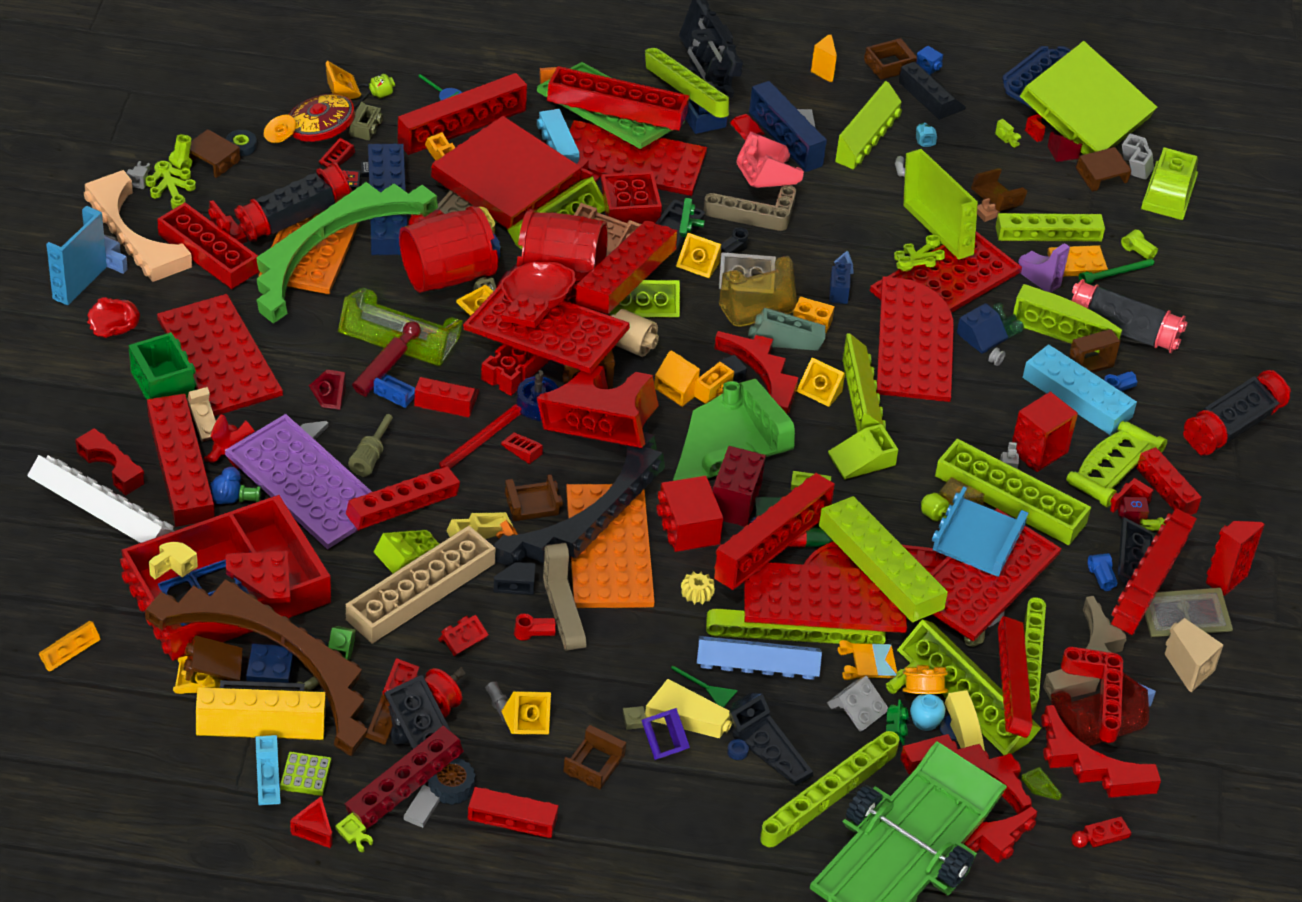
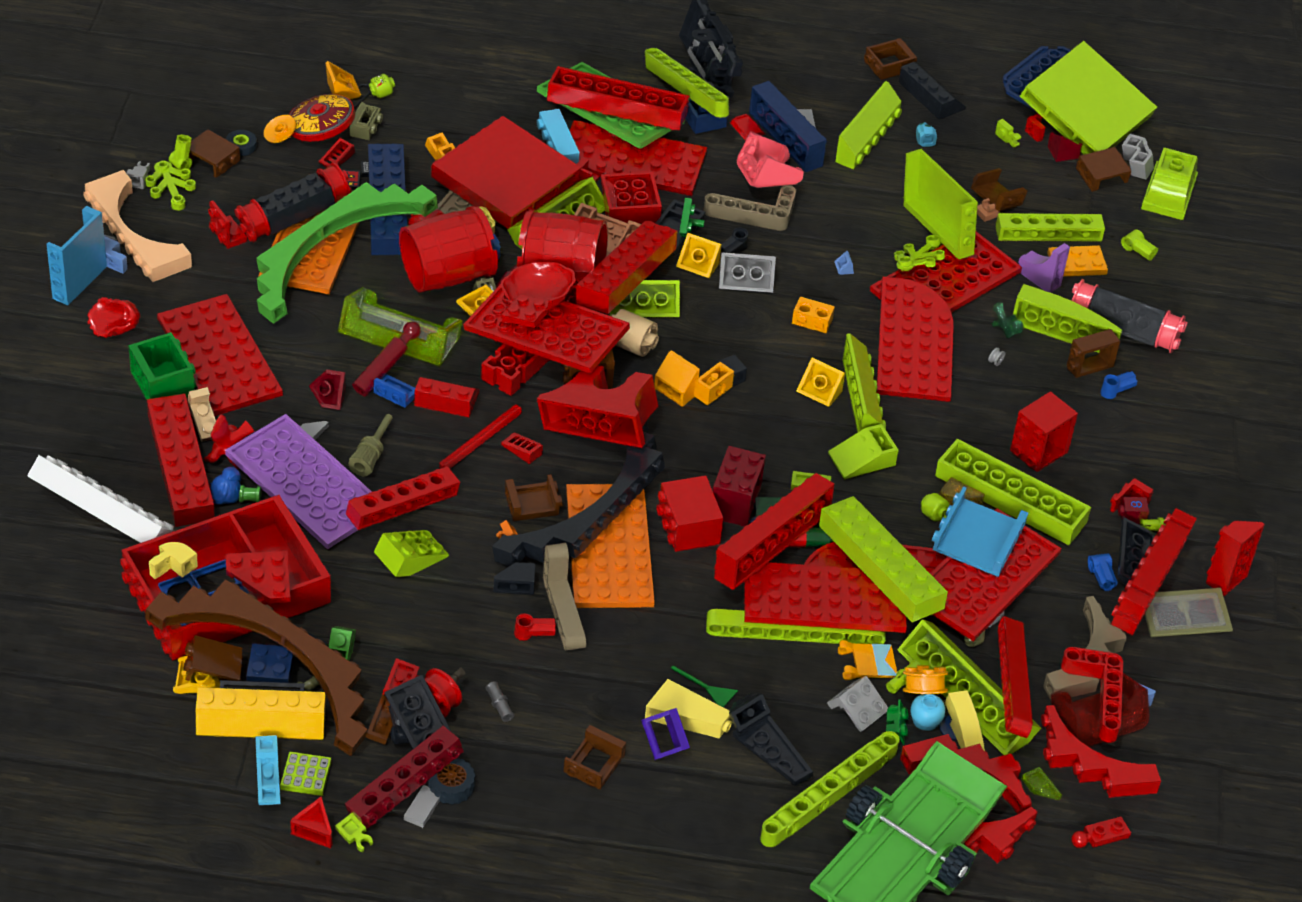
(69, 646): light orange plate -> none
(96, 448): red arch -> none
(208, 245): red brick -> none
(420, 584): tan brick -> none
(444, 94): piece -> none
(462, 112): red brick -> none
(463, 635): red bracket -> none
(483, 523): light yellow slope -> none
(513, 812): red brick -> none
(528, 712): yellow slope -> none
(529, 391): clear blue wheel -> none
(546, 74): orange tile -> none
(633, 717): olive plate -> none
(697, 588): light yellow gear -> none
(737, 749): dark blue tile -> none
(739, 418): bright green panel -> none
(746, 297): clear yellow windscreen -> none
(759, 656): medium blue slope -> none
(769, 367): red arch -> none
(788, 330): sand green slope -> none
(824, 59): light orange slope -> none
(840, 283): dark blue window -> none
(899, 166): light grey arm -> none
(929, 59): blue brick -> none
(982, 328): dark blue slope -> none
(1011, 457): light grey piece -> none
(1034, 634): lime beam -> none
(1079, 389): medium azure brick -> none
(1090, 277): green piece -> none
(1103, 487): lime piece -> none
(1168, 481): red brick -> none
(1192, 653): tan slope -> none
(1236, 412): brick -> none

